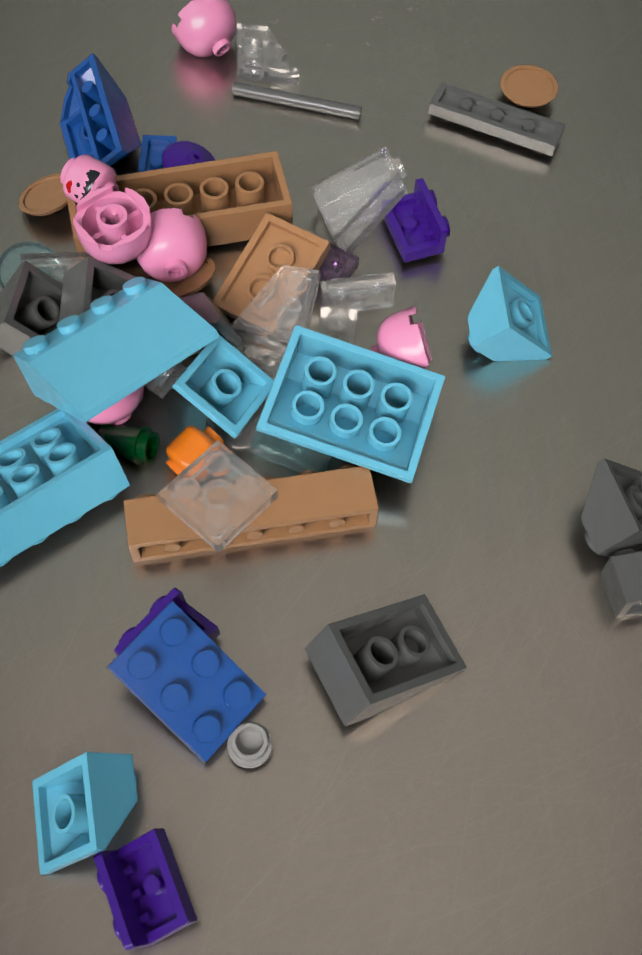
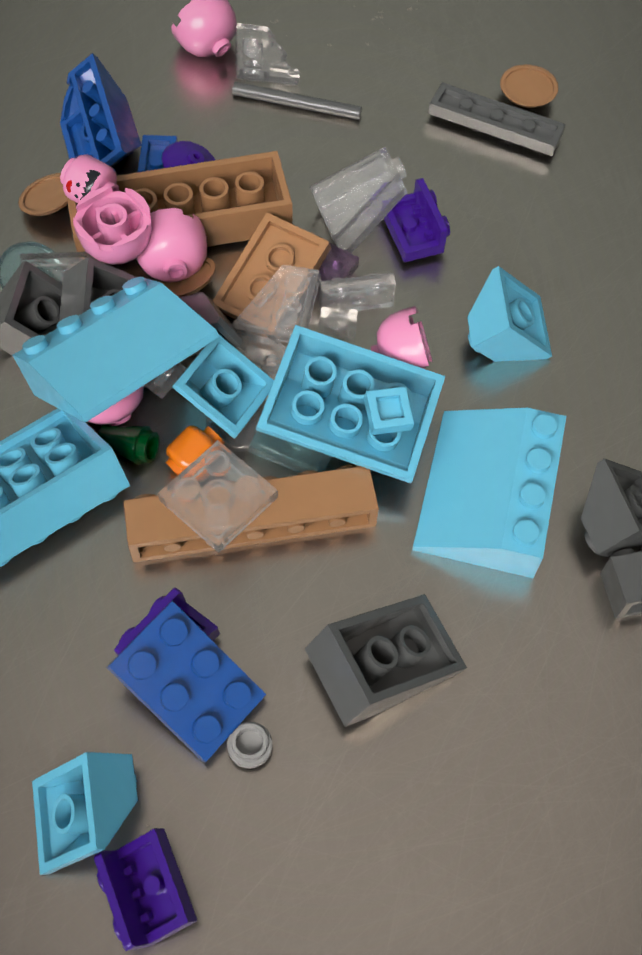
(388, 410): none -> medium azure plate
(492, 488): none -> medium azure slope

